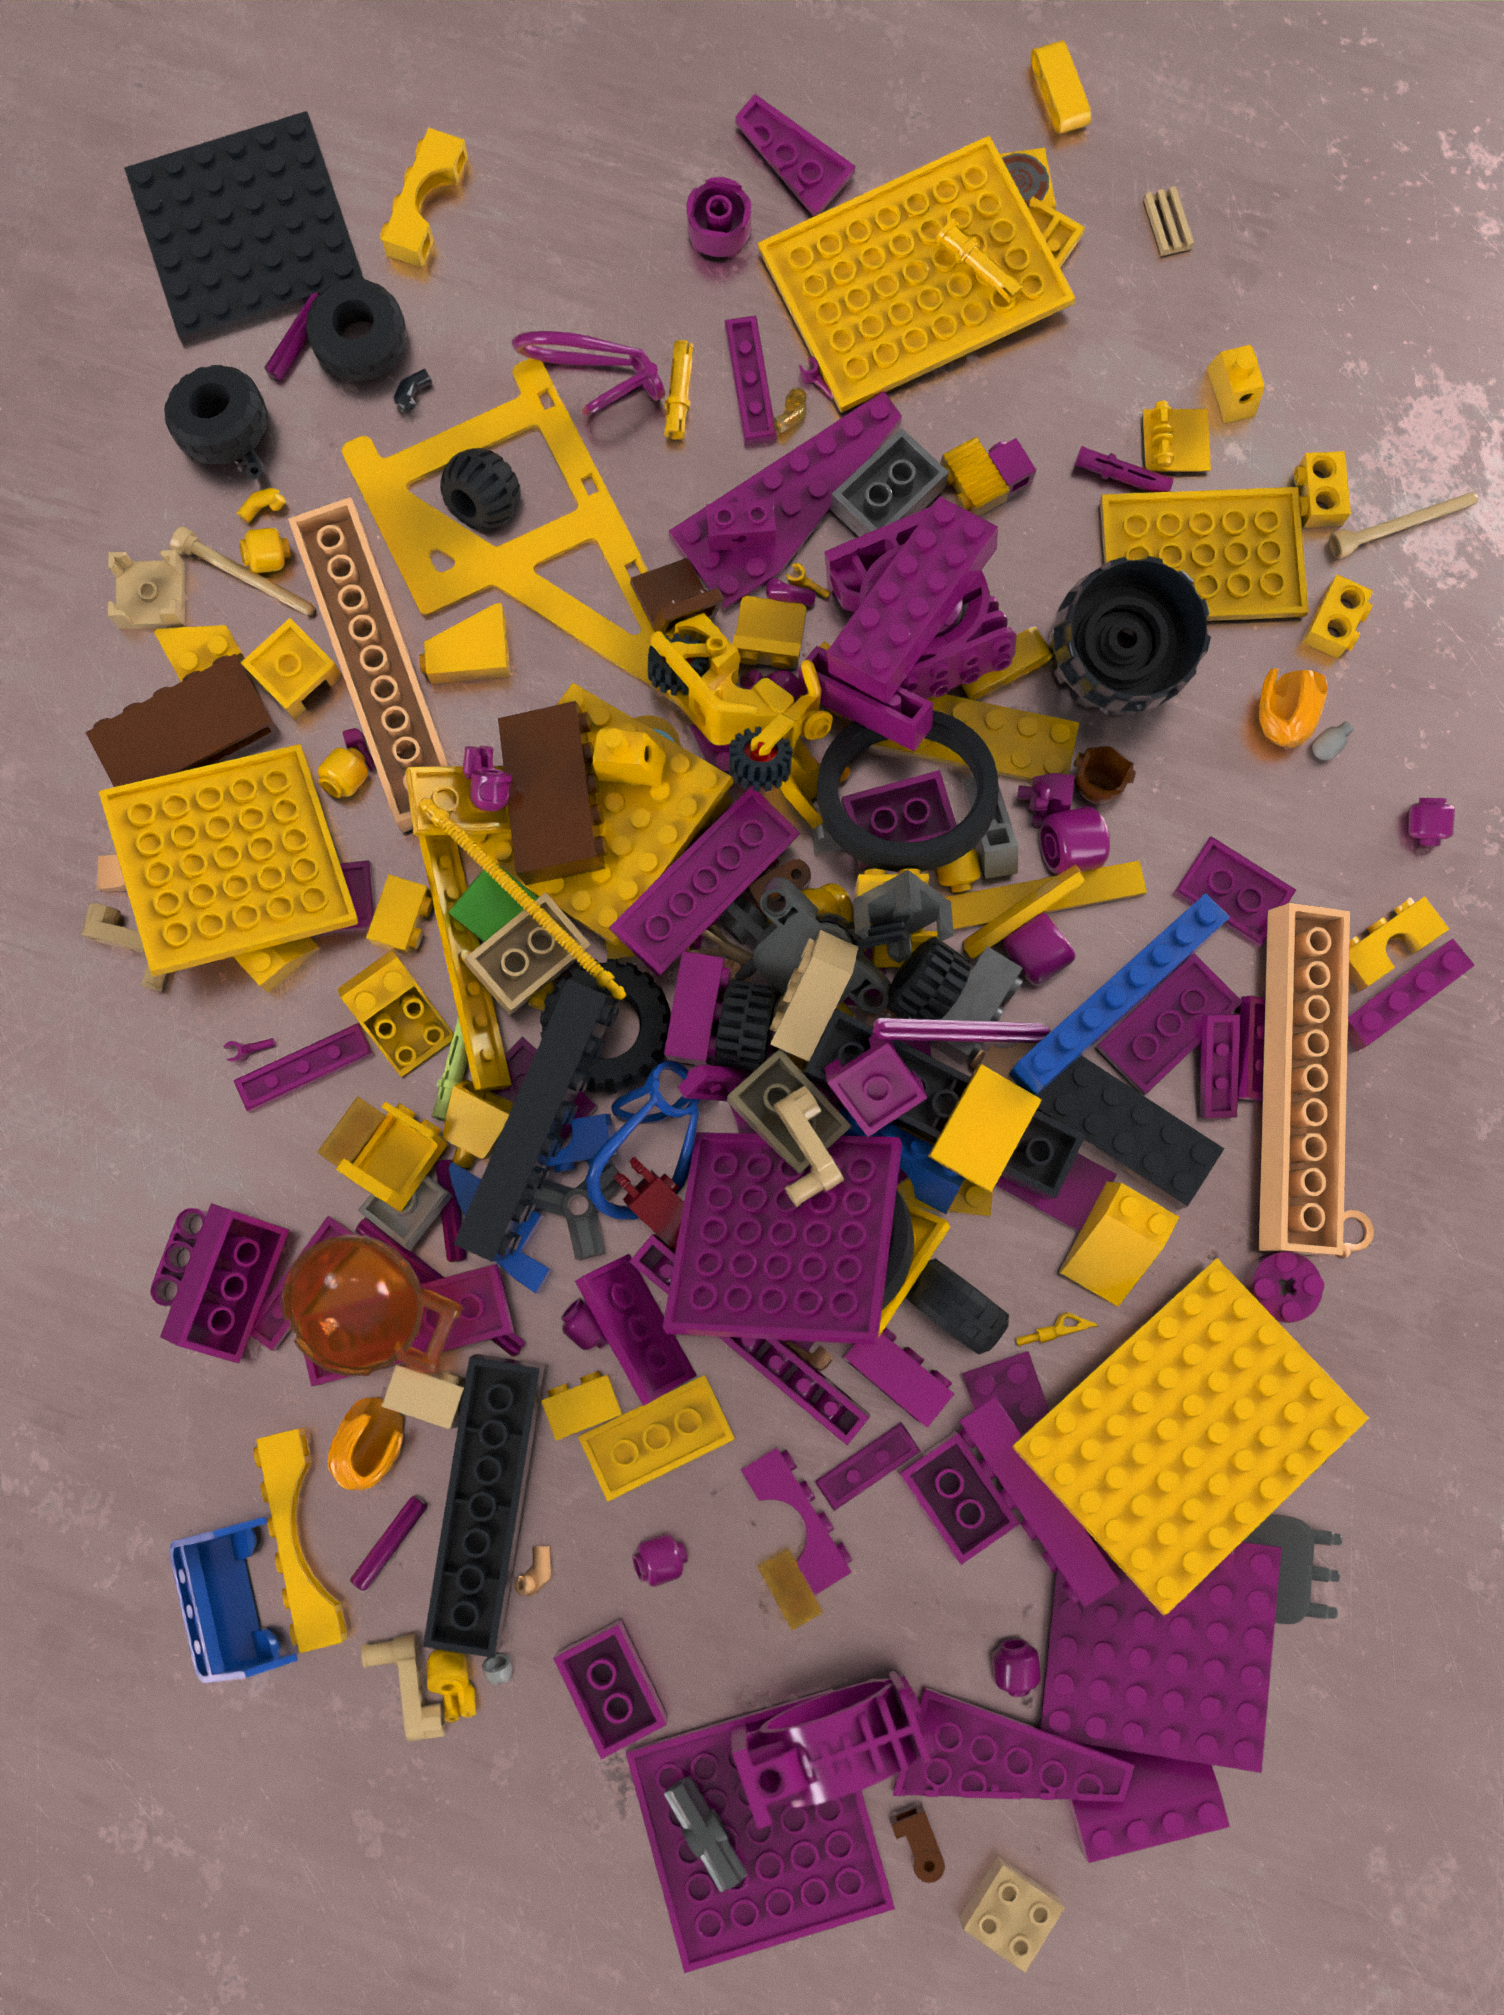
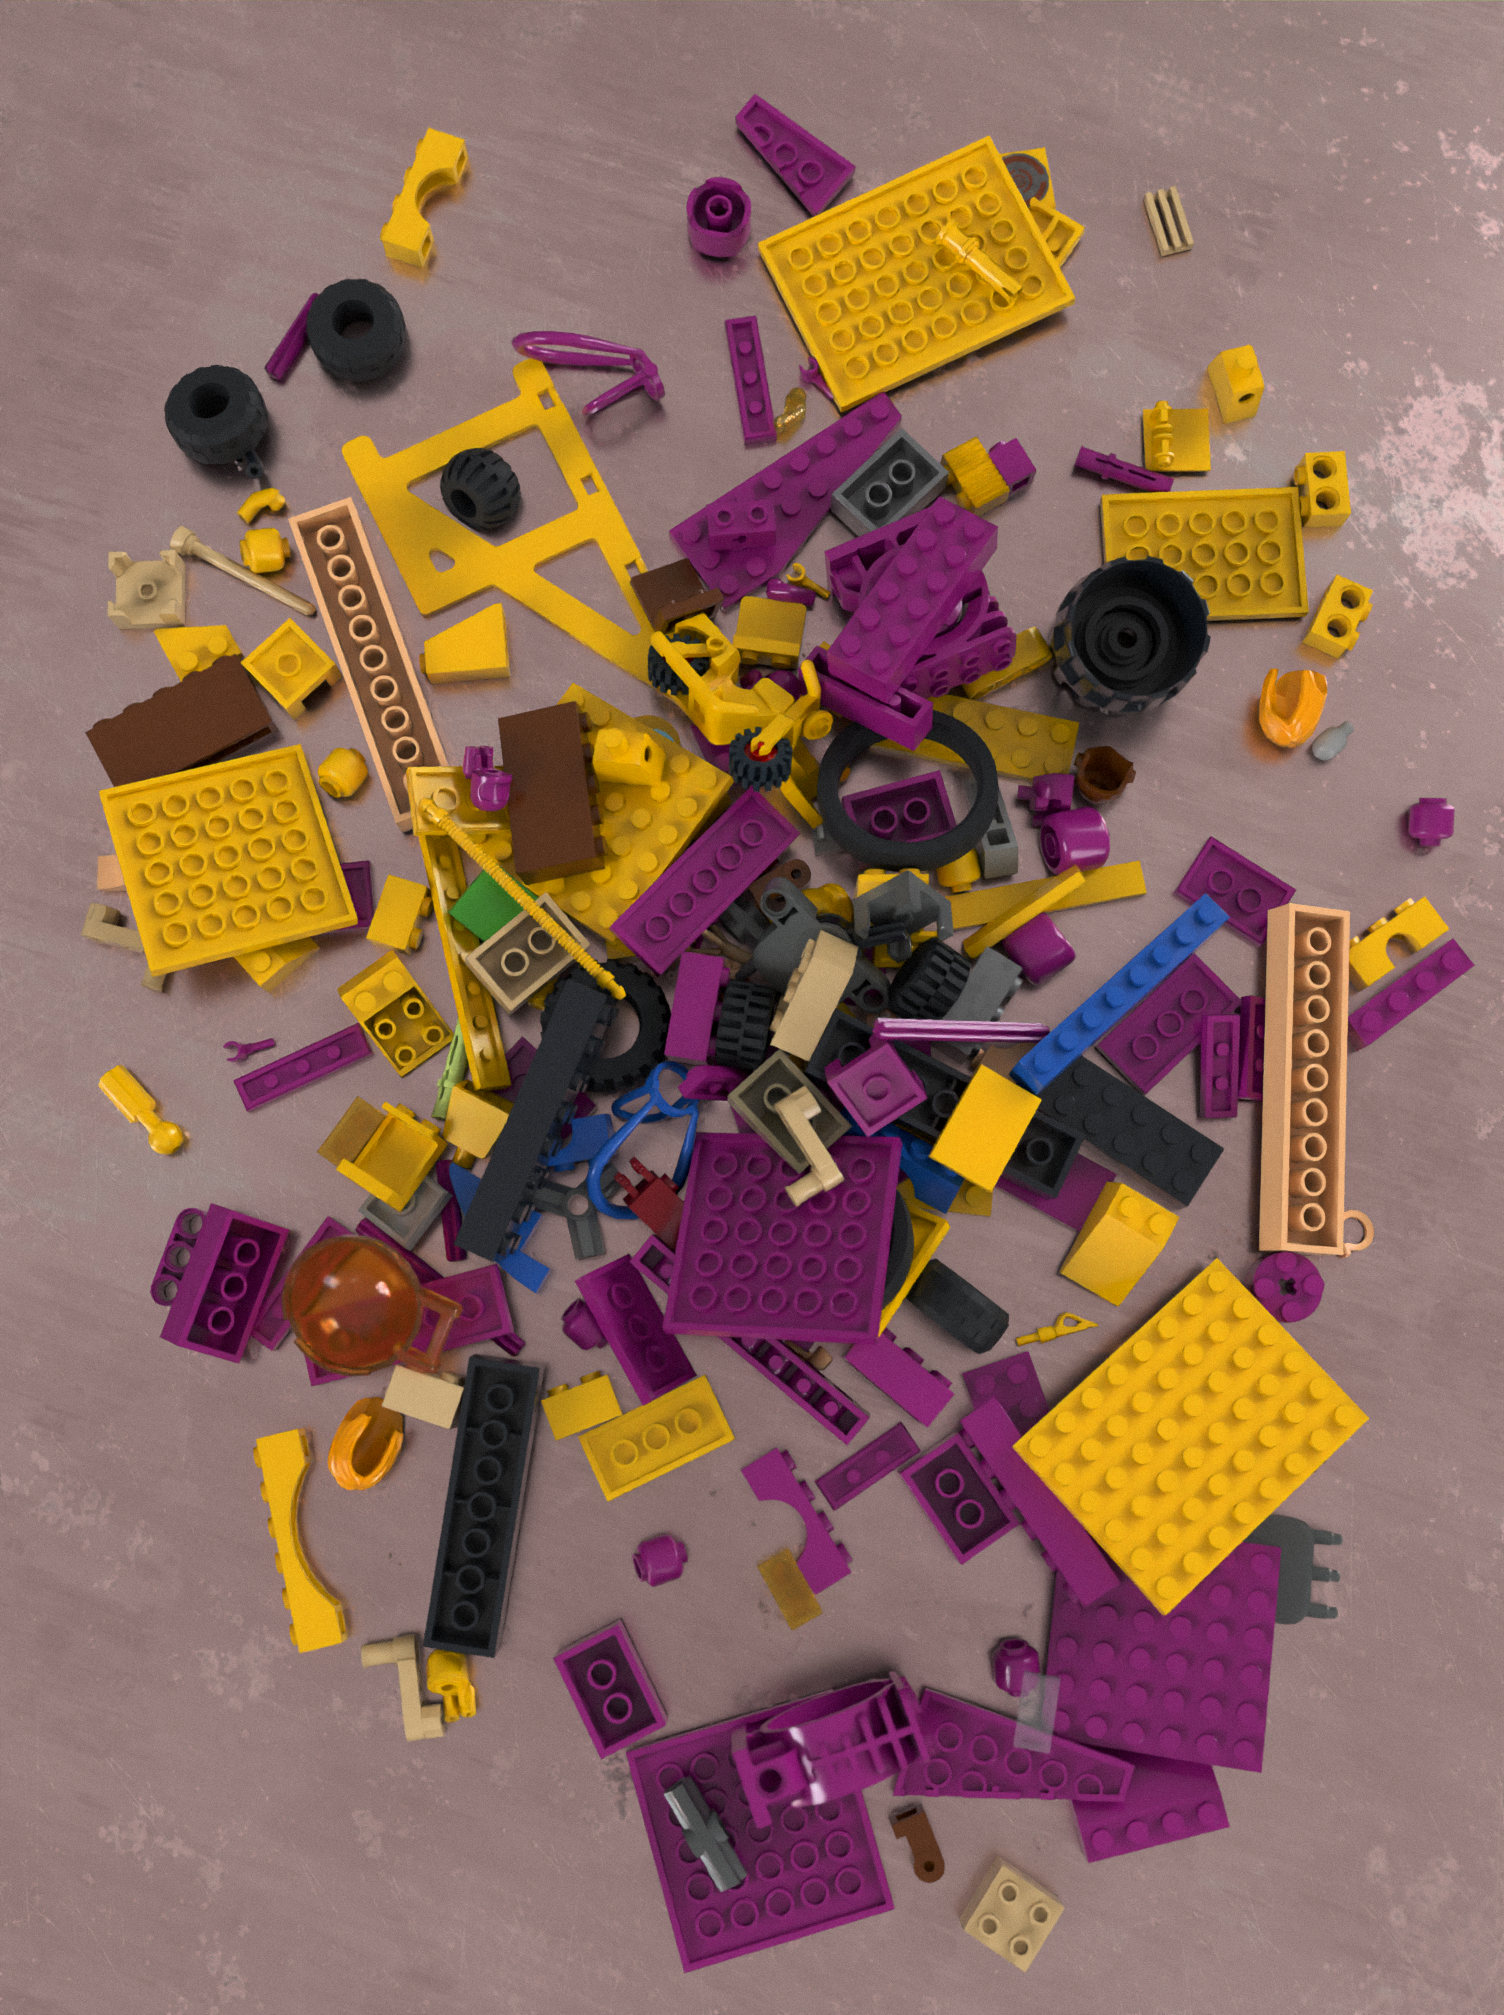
(139, 1106): none -> yellow piece
(221, 1606): blue windscreen -> none
(242, 225): black plate -> none
(355, 738): magenta hand -> none
(388, 1543): magenta axle -> none
(408, 387): black arm -> none
(497, 1669): light grey hinge -> none
(537, 1575): light nougat arm -> none
(678, 401): yellow pin -> none
(1037, 1712): none -> clear tile
(1060, 87): yellow beam -> none
(1345, 542): tan piece -> none

